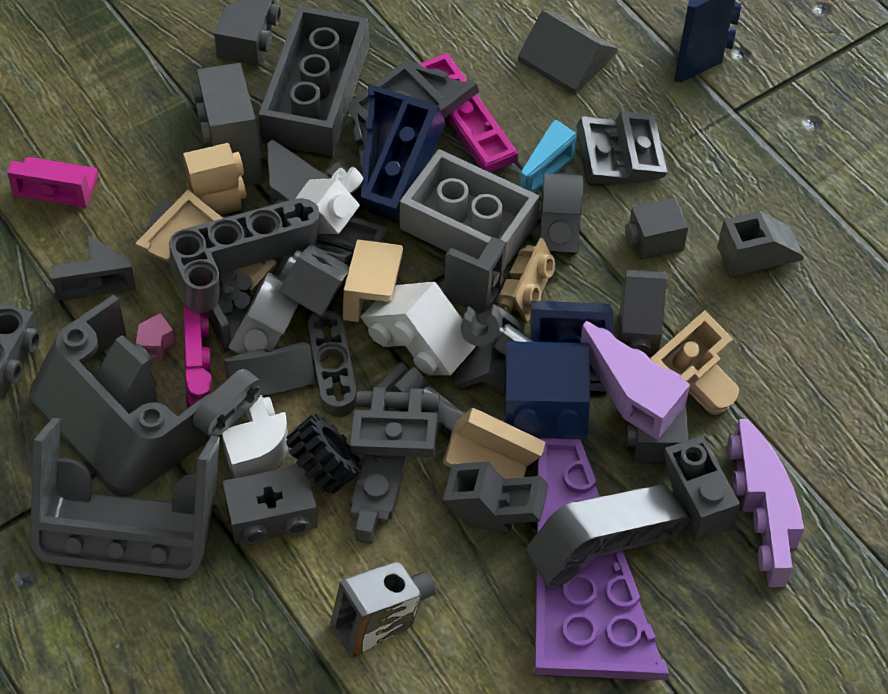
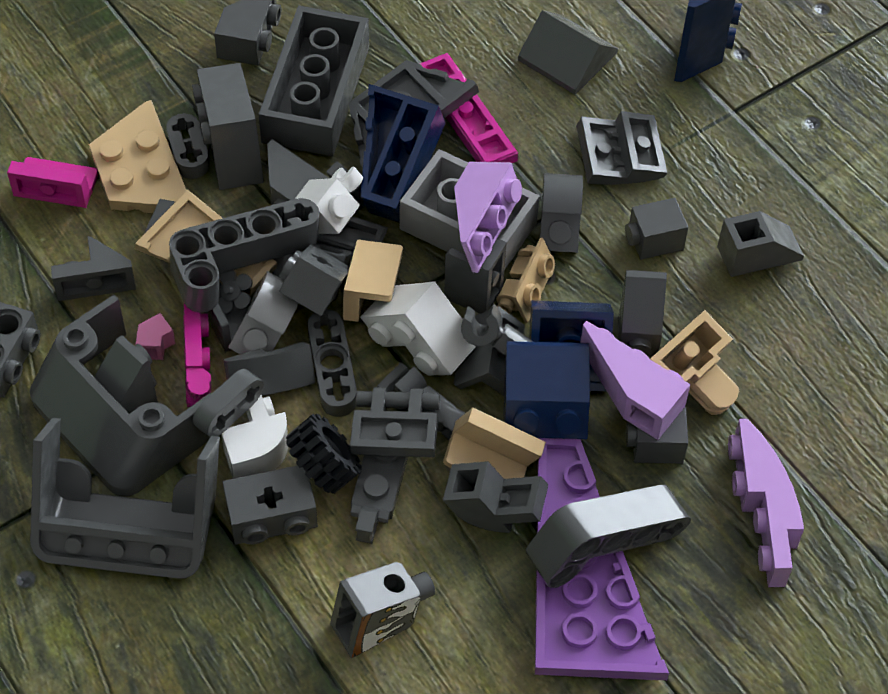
(137, 162): none -> tan wing
(181, 147): none -> dark grey beam
(216, 178): tan brick -> none
(483, 204): none -> lavender slope
(550, 155): medium azure slope -> none
(701, 487): dark grey slope -> none

